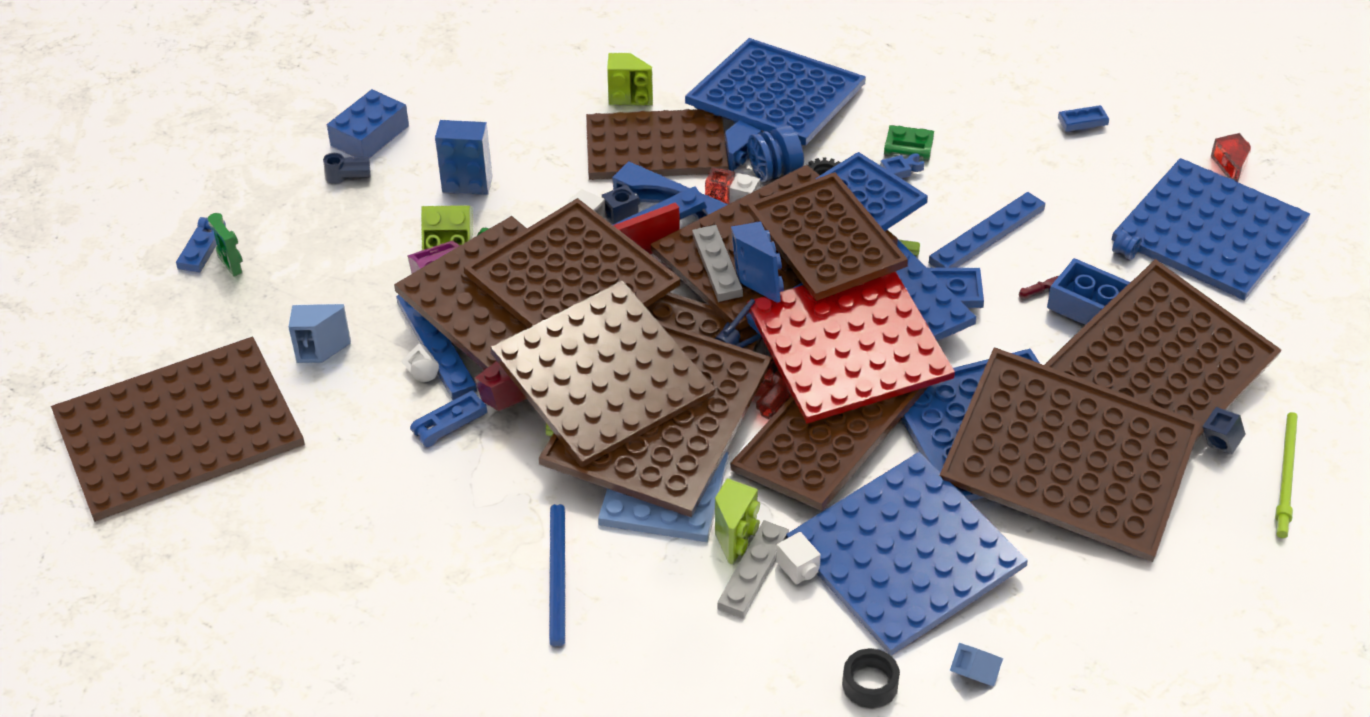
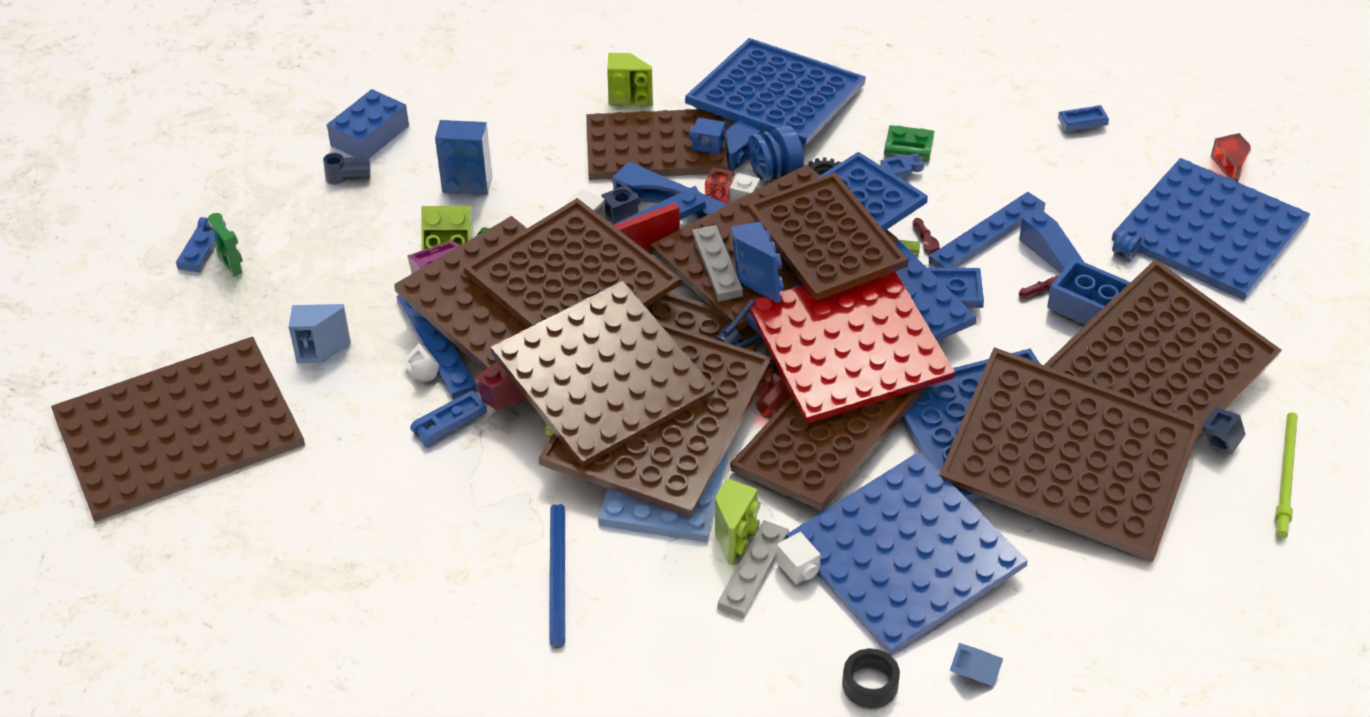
(707, 135): none -> blue brick
(930, 243): none -> dark red piece
(1047, 240): none -> blue slope

